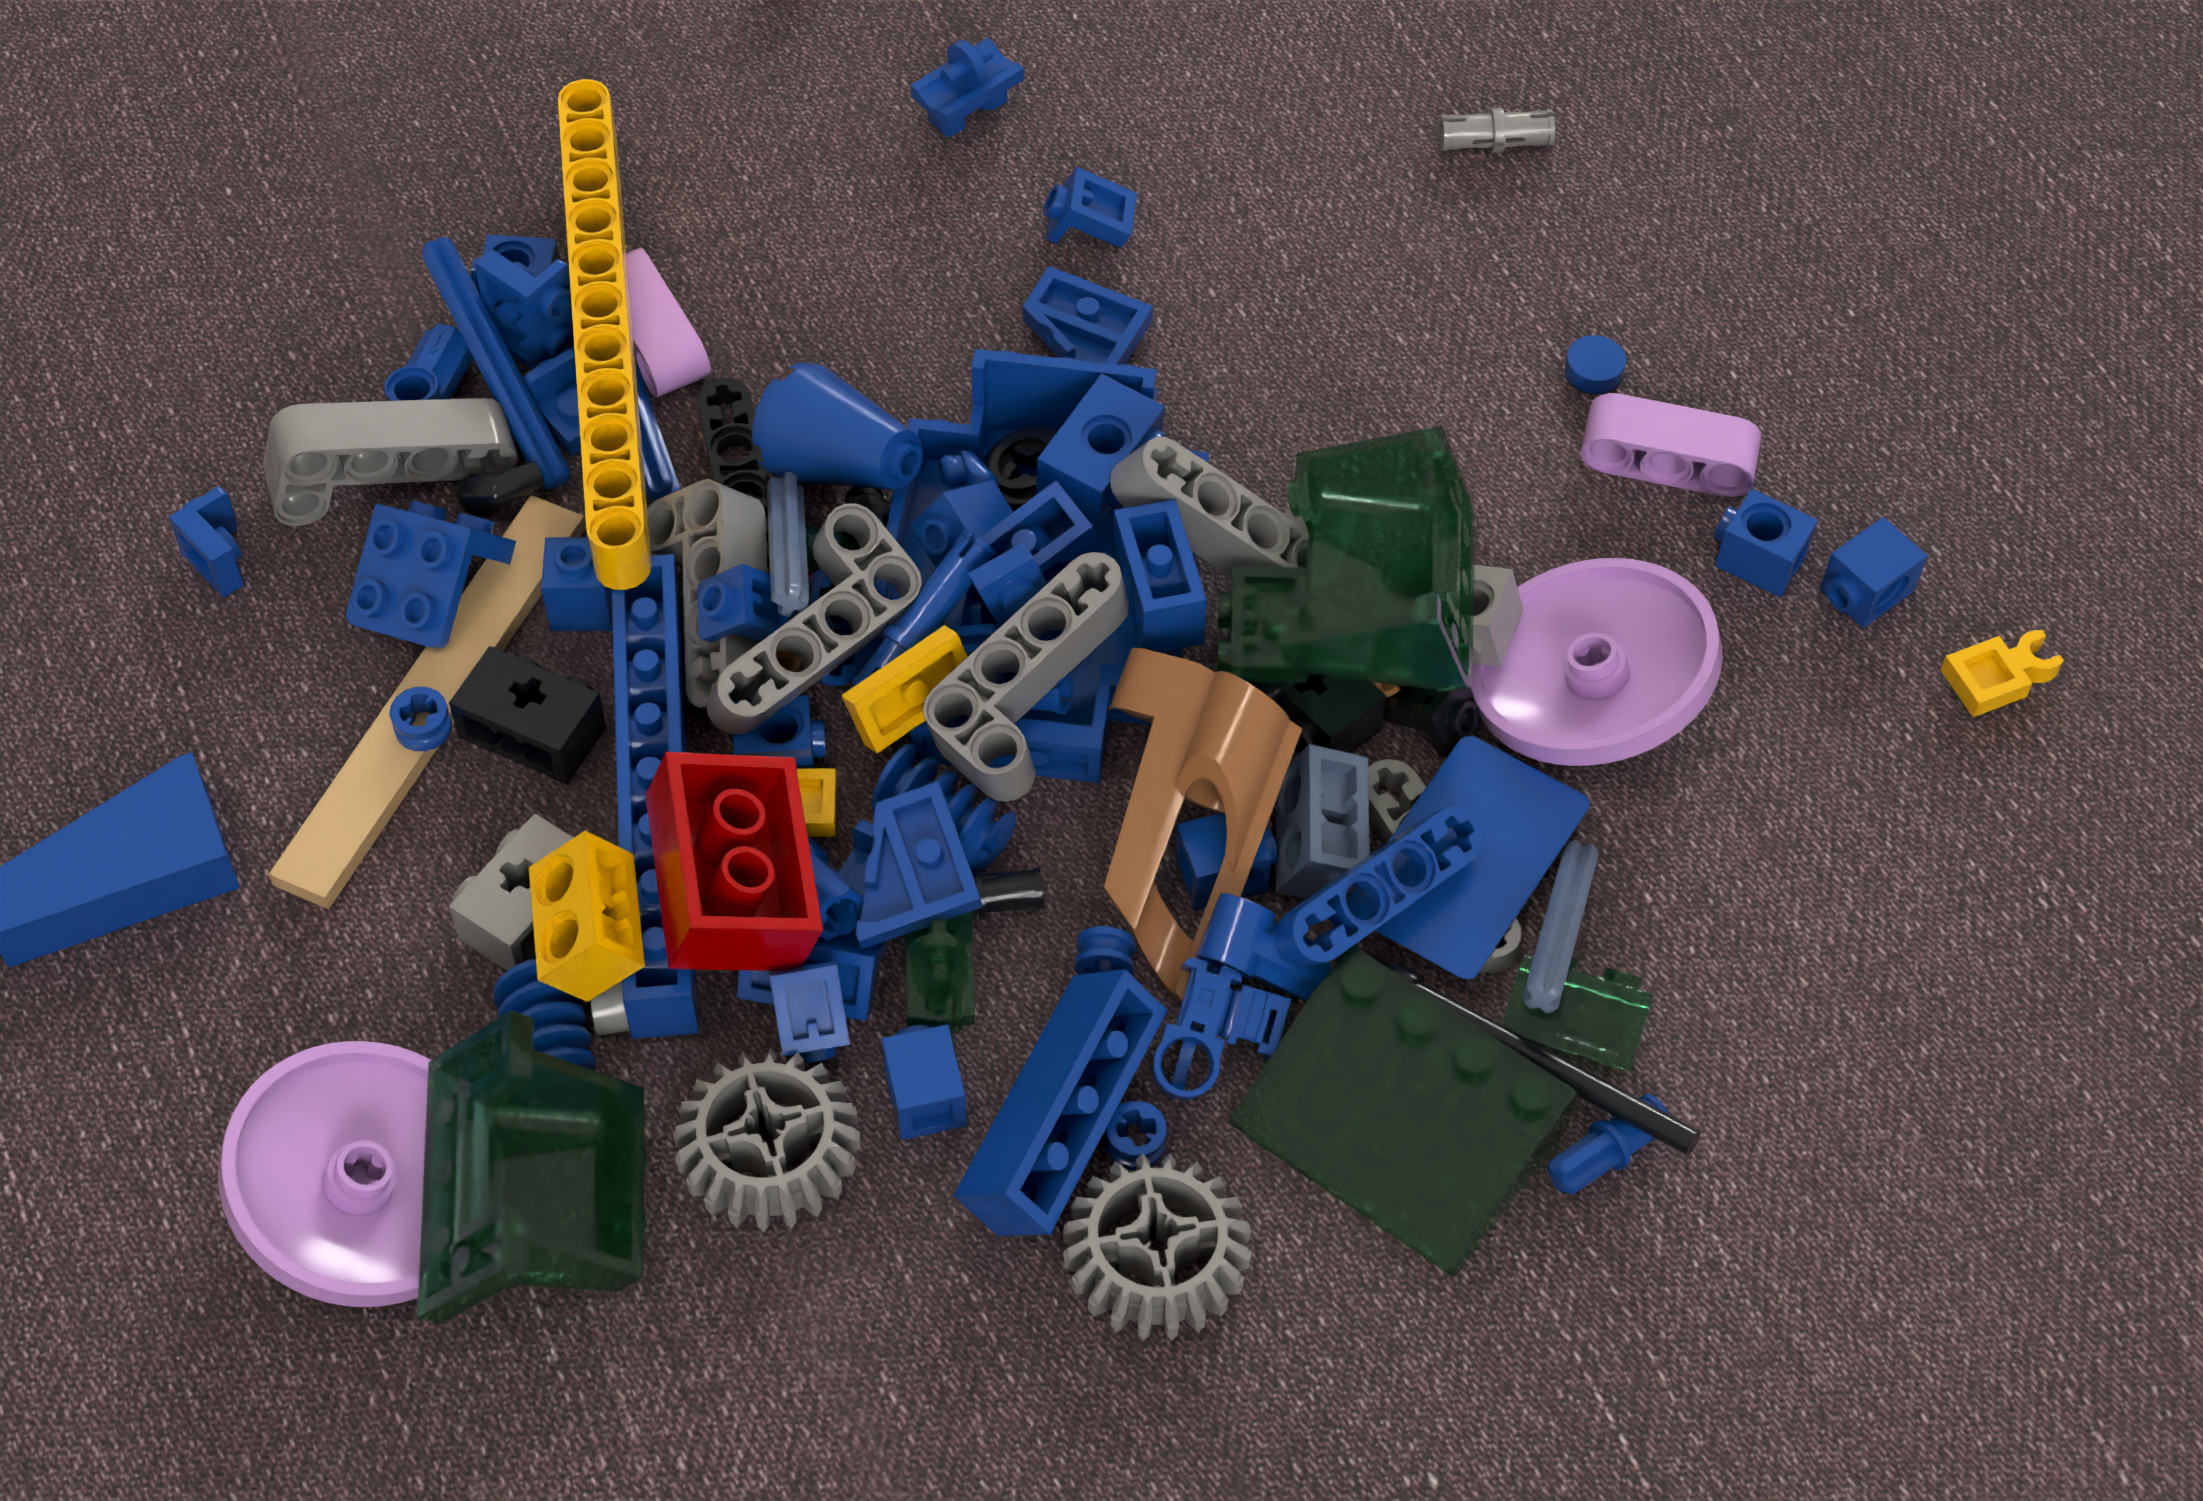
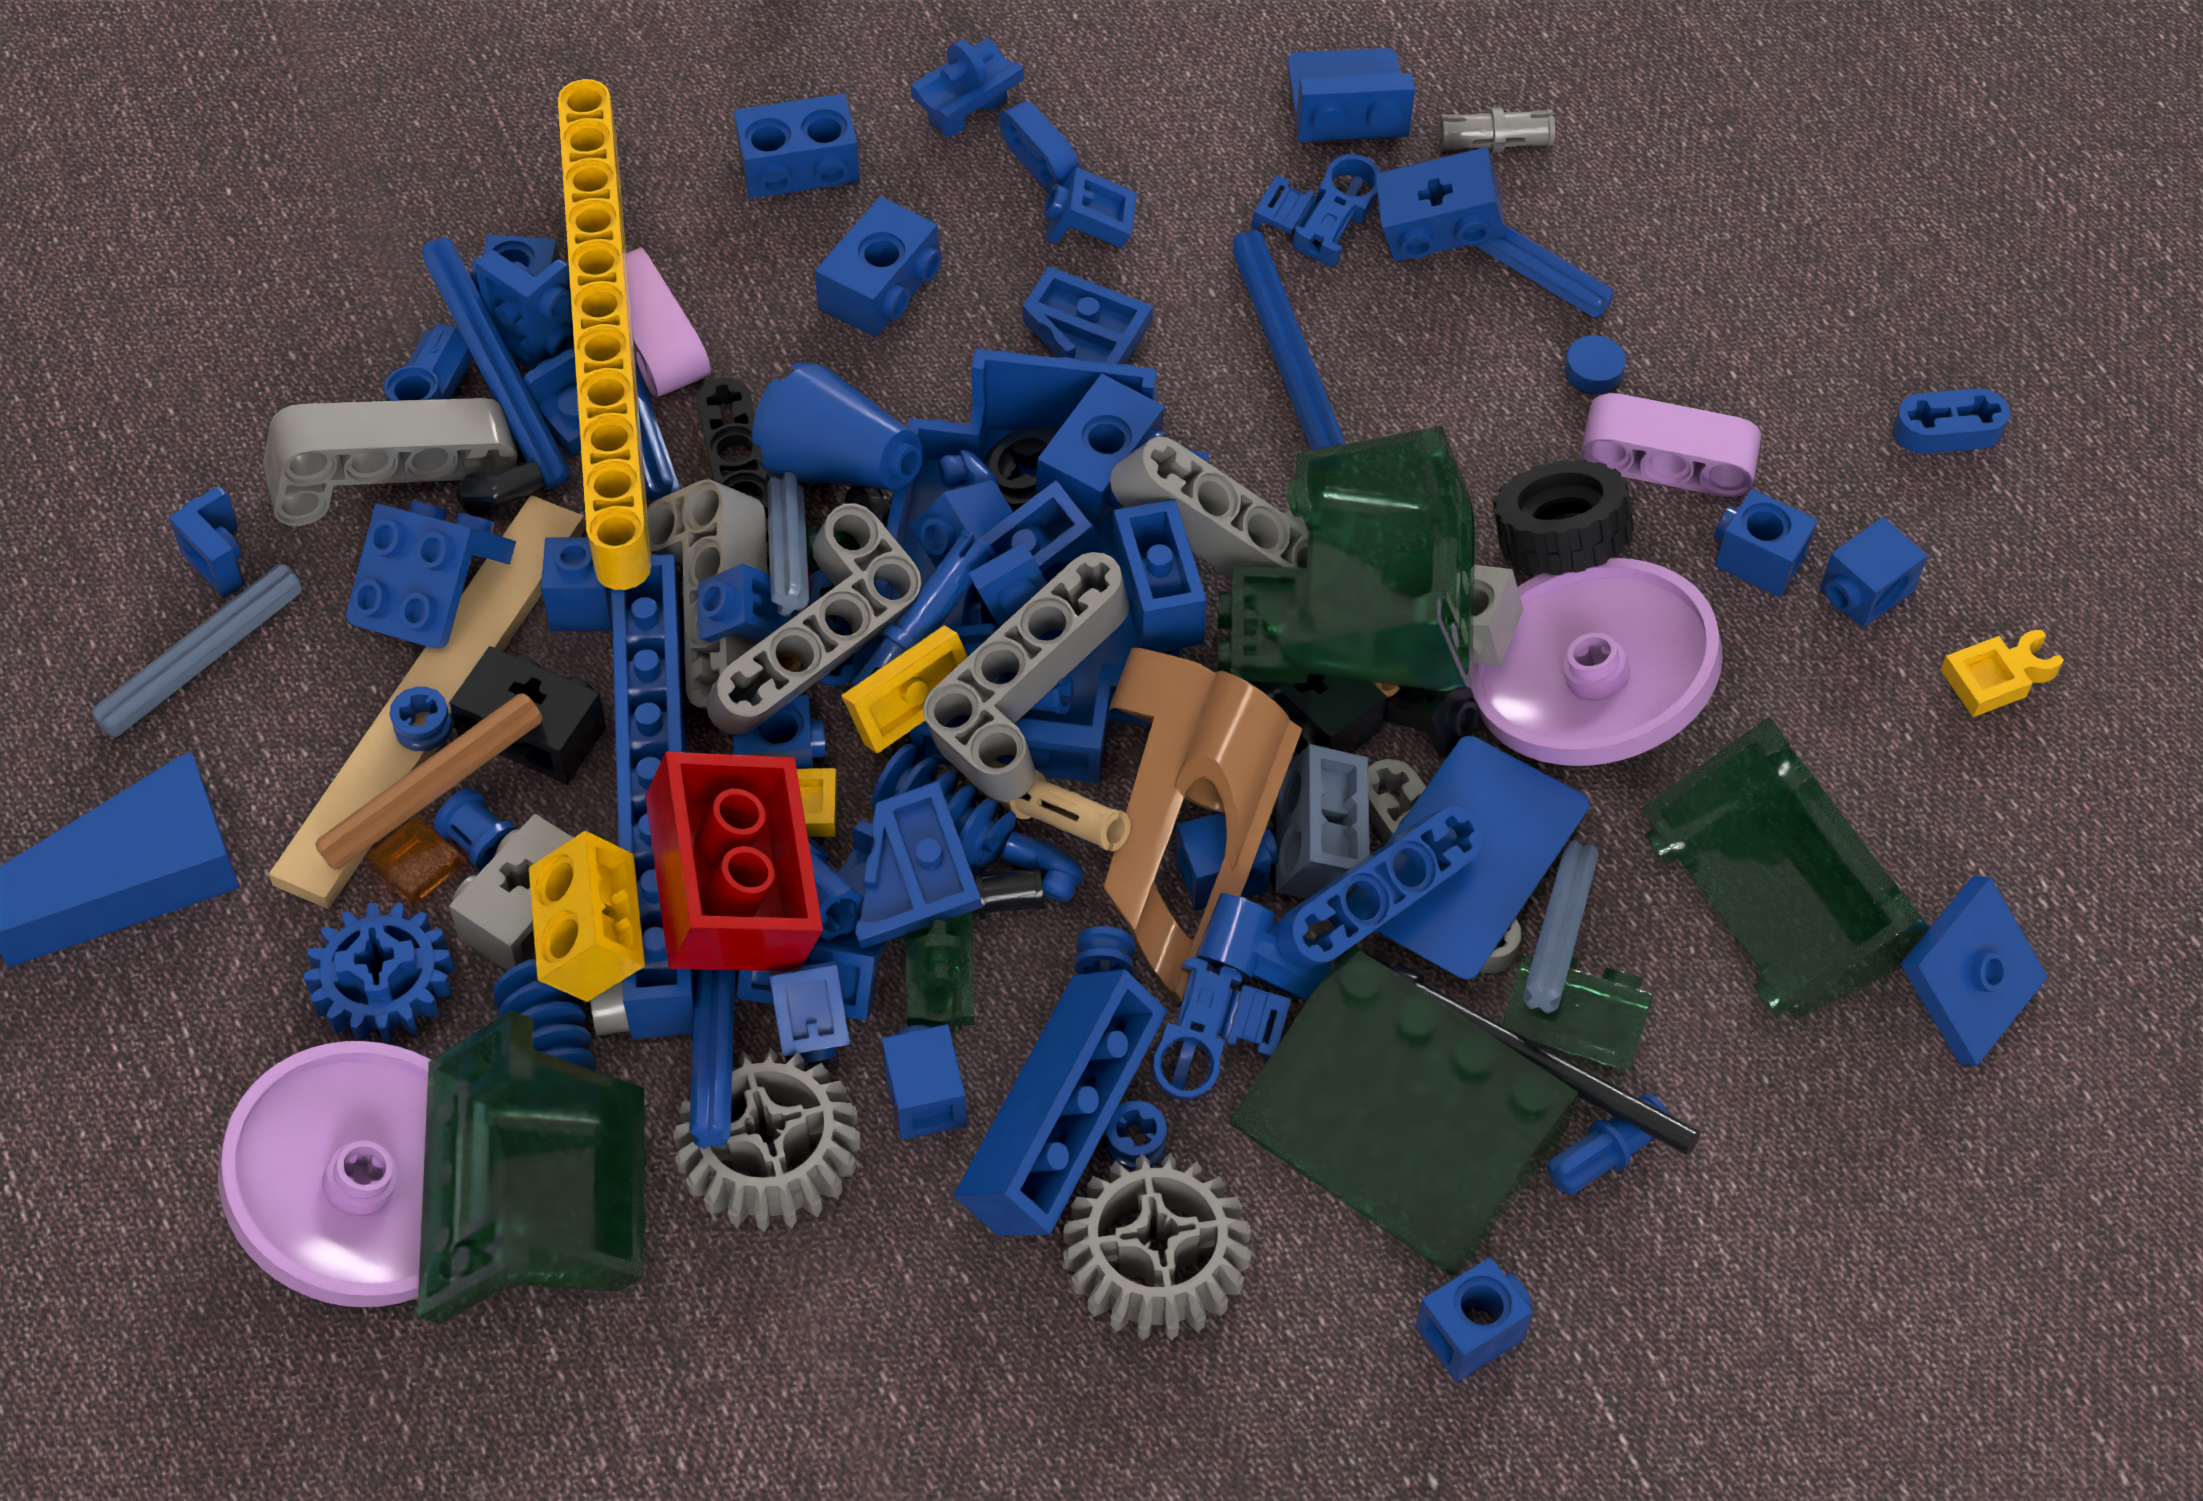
(196, 651): none -> sand blue axle
(411, 974): none -> blue gear
(414, 860): none -> clear orange tile
(428, 781): none -> medium nougat axle
(471, 826): none -> blue bush
(712, 1058): none -> blue axle
(797, 145): none -> blue brick
(878, 267): none -> blue brick
(1037, 144): none -> blue beam
(1059, 869): none -> blue arm
(1094, 821): none -> tan pin
(1286, 341): none -> blue axle
(1322, 217): none -> blue piece
(1350, 94): none -> blue bracket
(1440, 204): none -> blue brick
(1462, 1343): none -> blue brick
(1550, 272): none -> blue axle
(1570, 542): none -> black tyre
(1785, 873): none -> clear green windscreen
(1951, 421): none -> blue beam
(1974, 970): none -> blue plate

